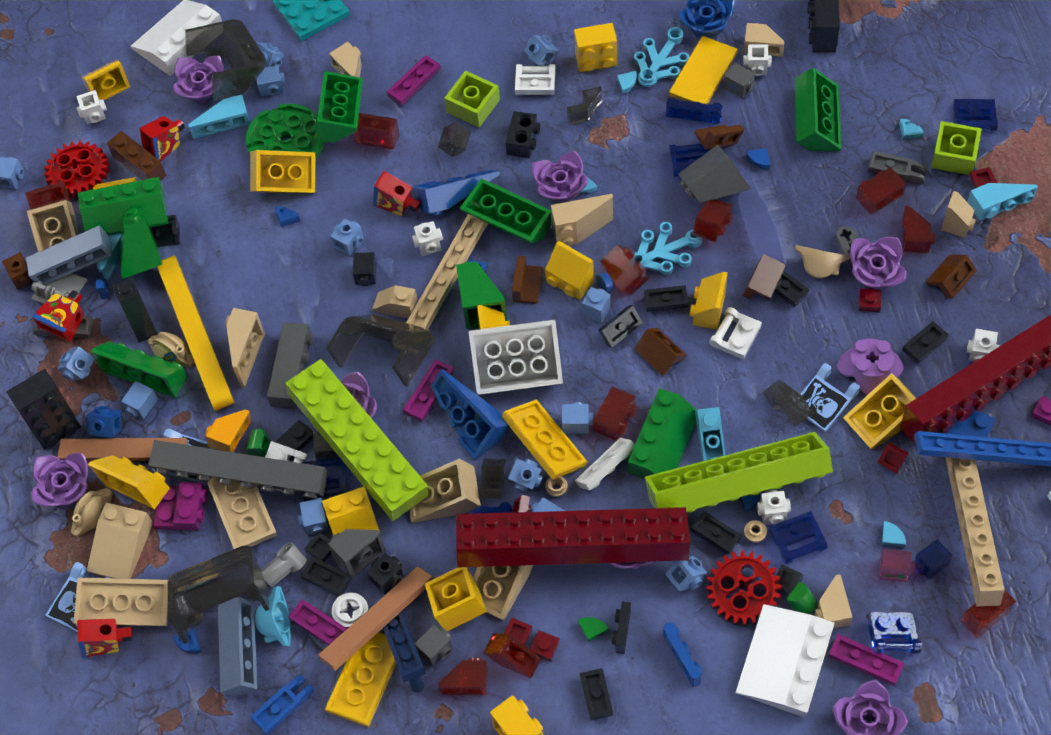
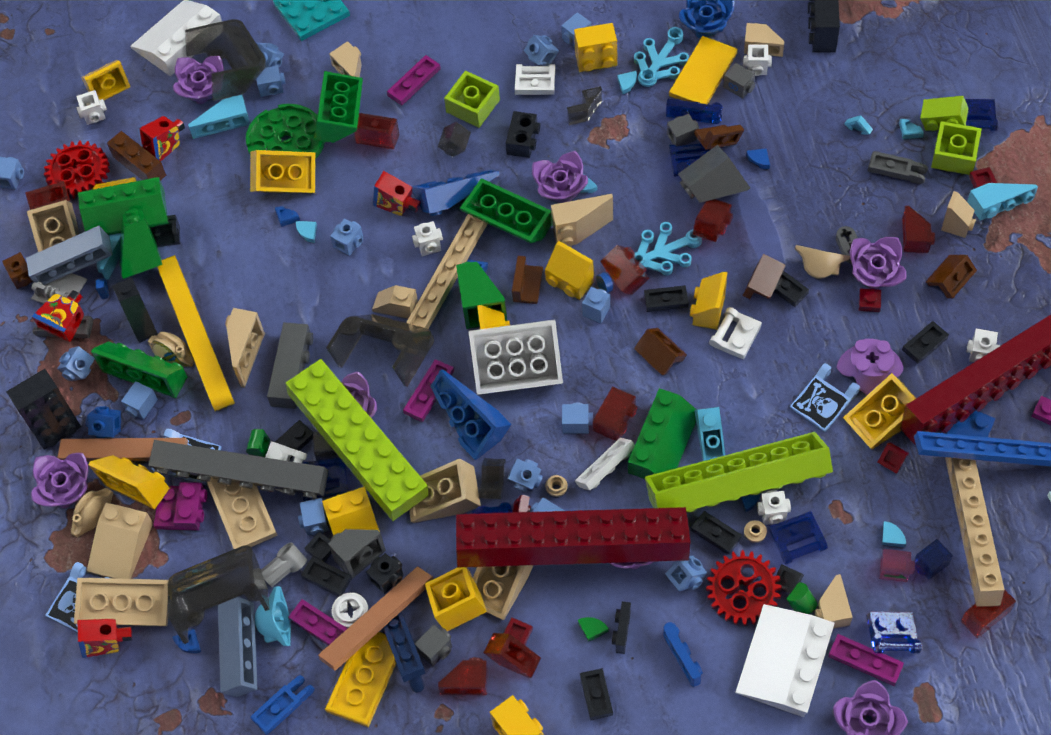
(228, 431): light orange slope -> none
(307, 230): none -> medium azure tile
(364, 268): black brick -> none
(544, 439): yellow tile -> none
(545, 645): dark red plate -> none
(575, 22): none -> medium blue brick
(620, 326): black plate -> none
(682, 130): none -> dark grey brick
(790, 401): clear smoke slope -> none
(817, 112): green slope -> none
(859, 124): none -> medium azure tile
(880, 190): clear red brick -> none
(943, 109): none -> lime brick

